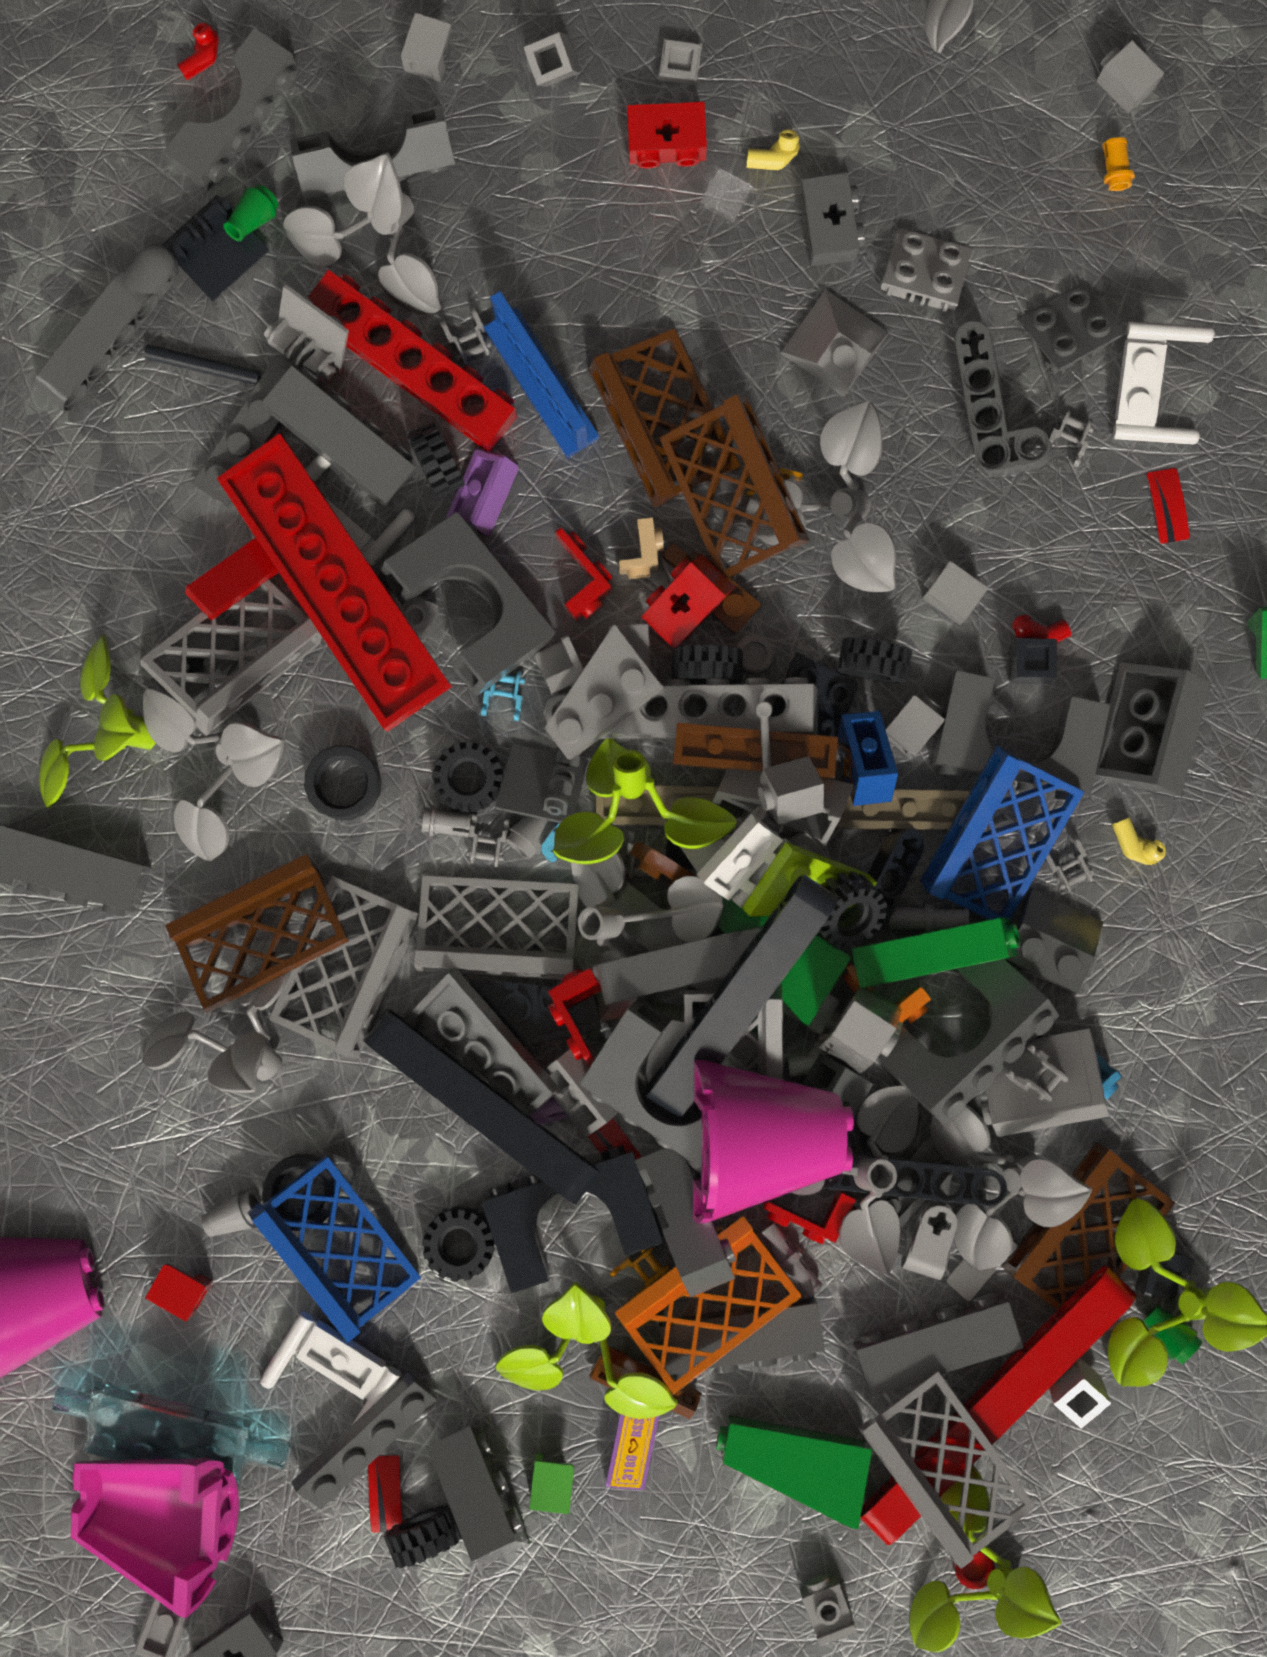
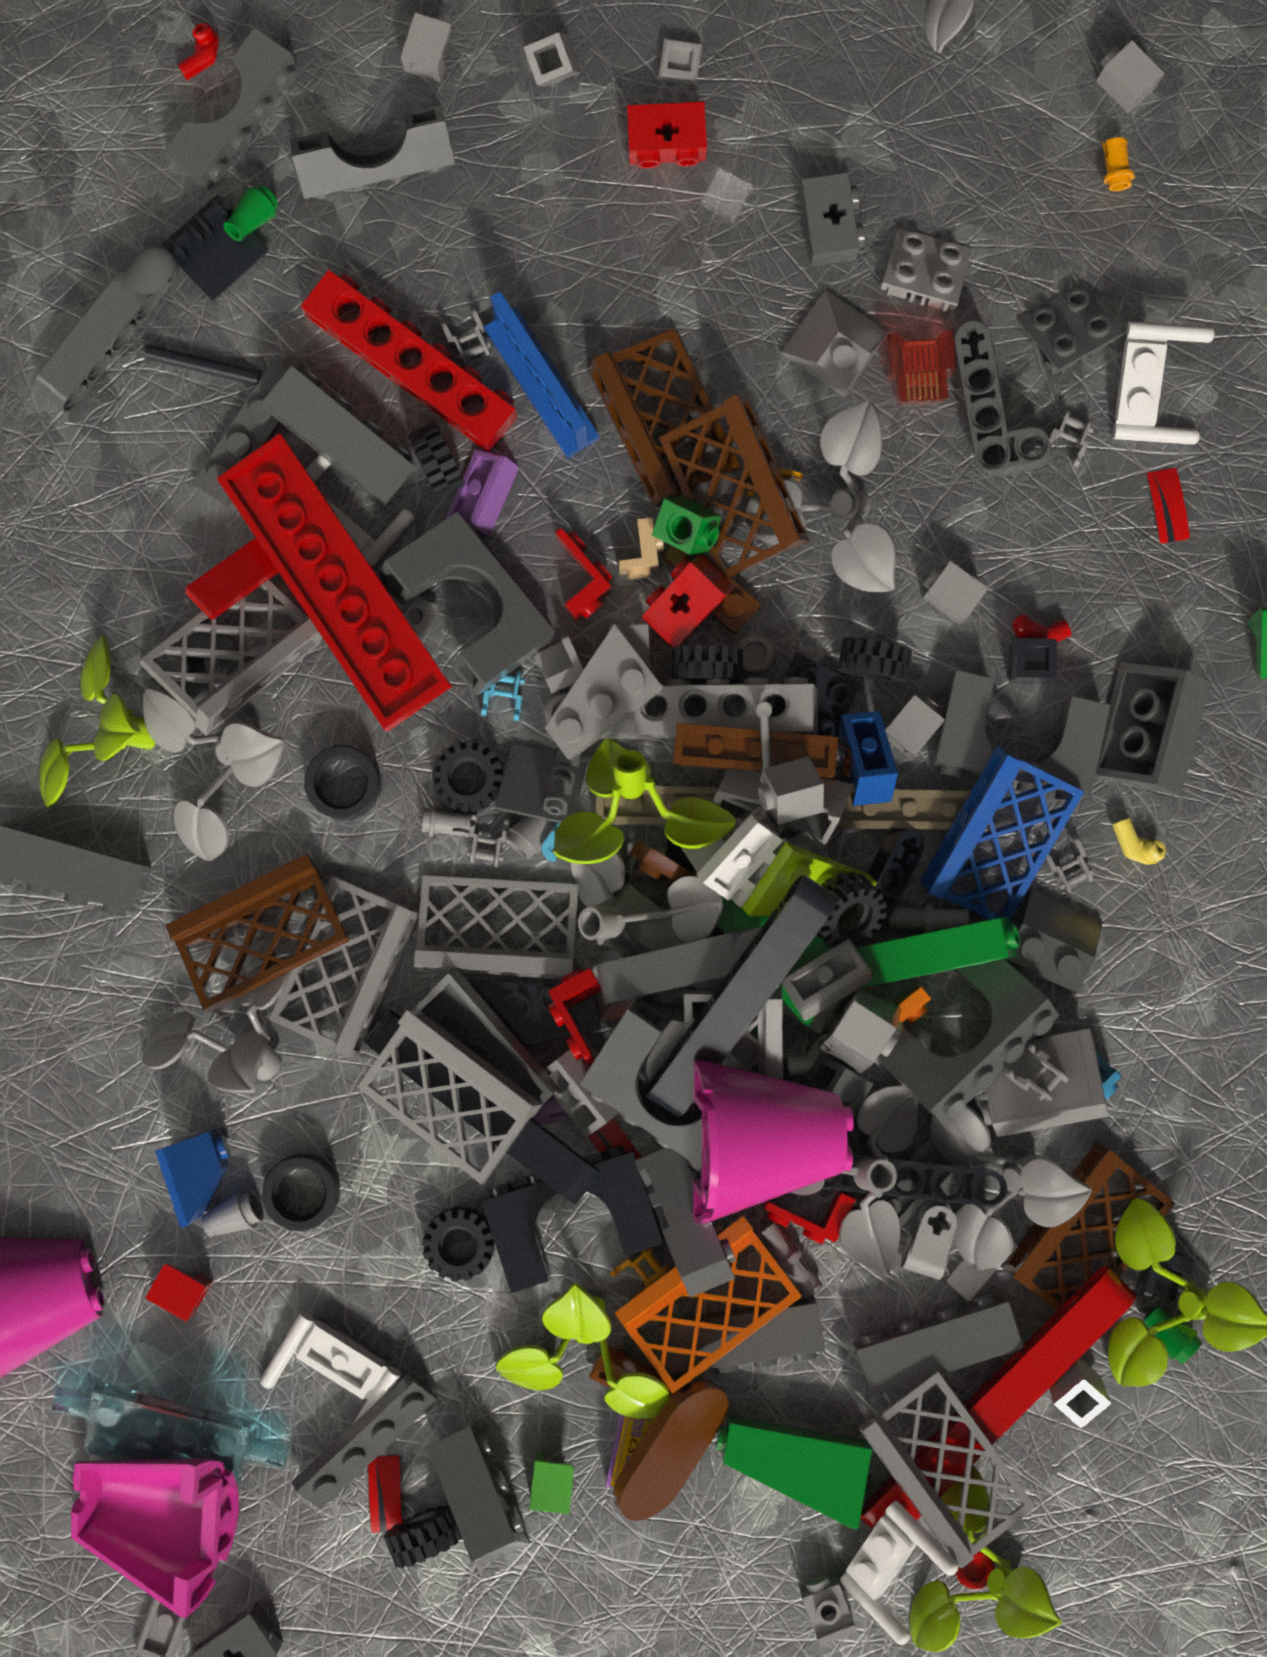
(193, 1172): none -> blue slope
(306, 1268): blue fence -> none
(308, 331): light grey hinge -> none
(375, 190): light grey plant -> none
(468, 1066): none -> light grey fence
(670, 1450): none -> reddish brown tile
(673, 520): none -> green brick
(778, 155): light yellow arm -> none
(827, 979): none -> light grey slope
(882, 1559): none -> white plate
(920, 367): none -> clear red piece

